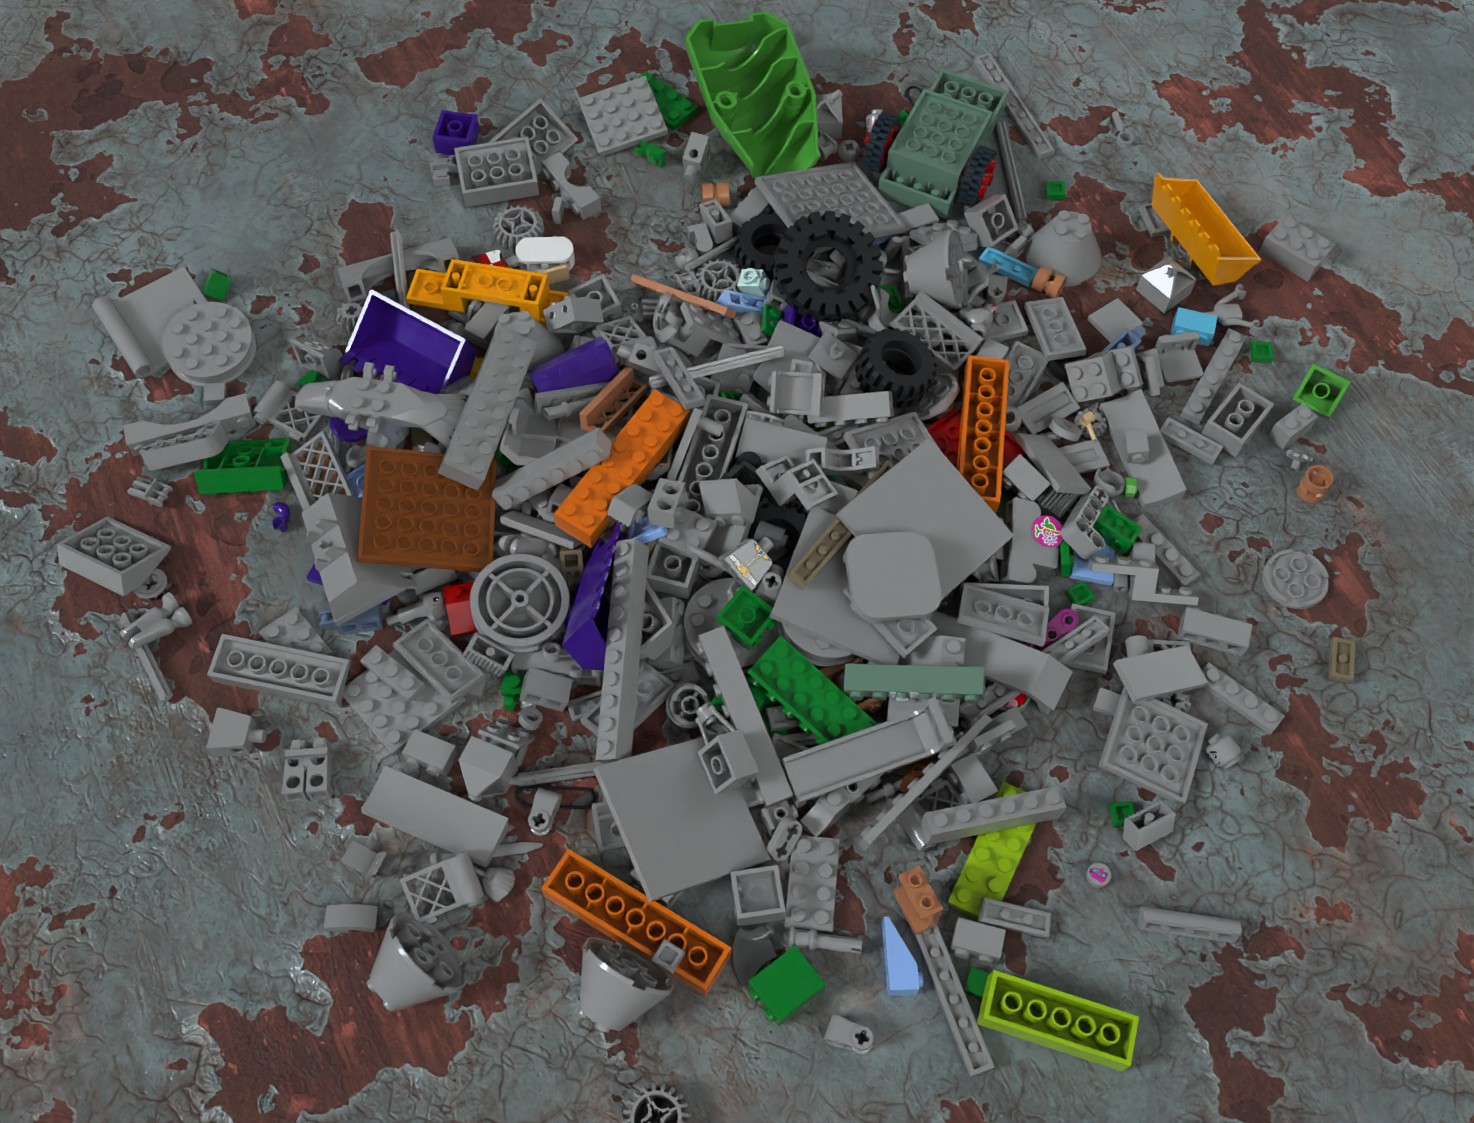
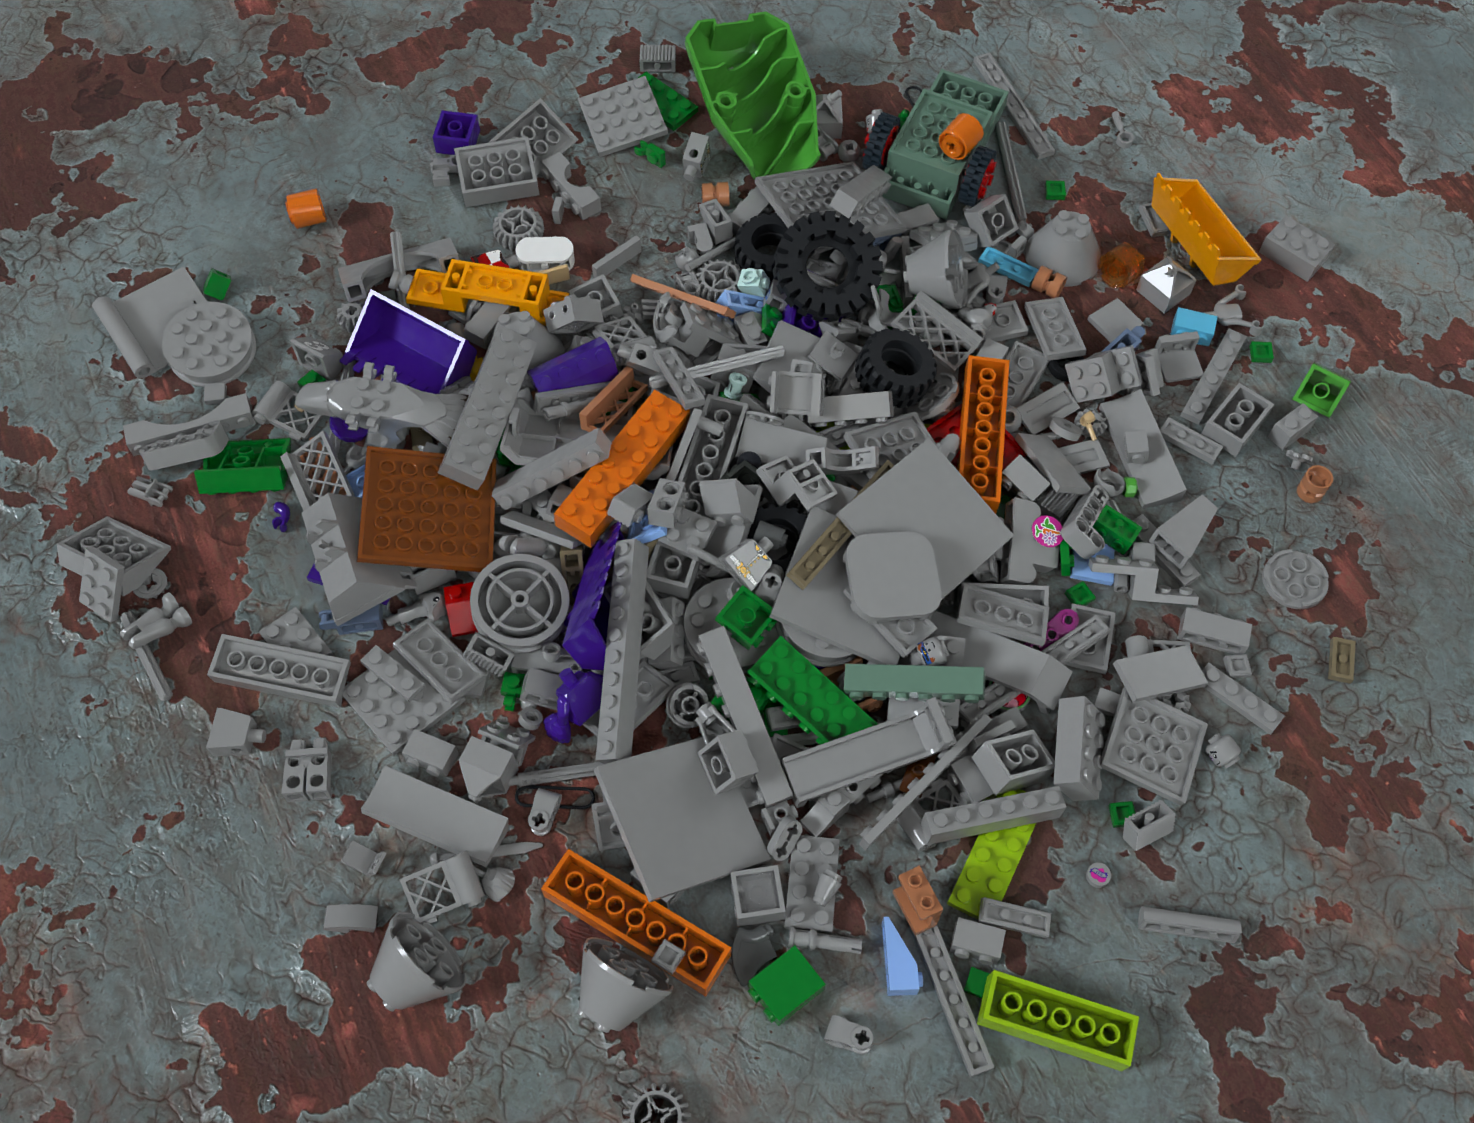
(101, 583): none -> light grey plate
(305, 208): none -> orange piece
(400, 281): none -> light grey wheel
(576, 702): none -> dark purple torso
(617, 257): none -> light grey tile
(657, 58): none -> light grey brick
(735, 386): none -> light aqua bush
(827, 886): none -> light grey cone
(861, 191): none -> light grey brick
(931, 652): none -> light grey head
(949, 446): none -> light grey arm
(961, 136): none -> orange piece
(1014, 762): none -> light grey brick
(1079, 749): none -> light grey brick
(1121, 265): none -> clear orange brick
(1183, 531): none -> light grey slope
(1237, 666): none -> light grey tile

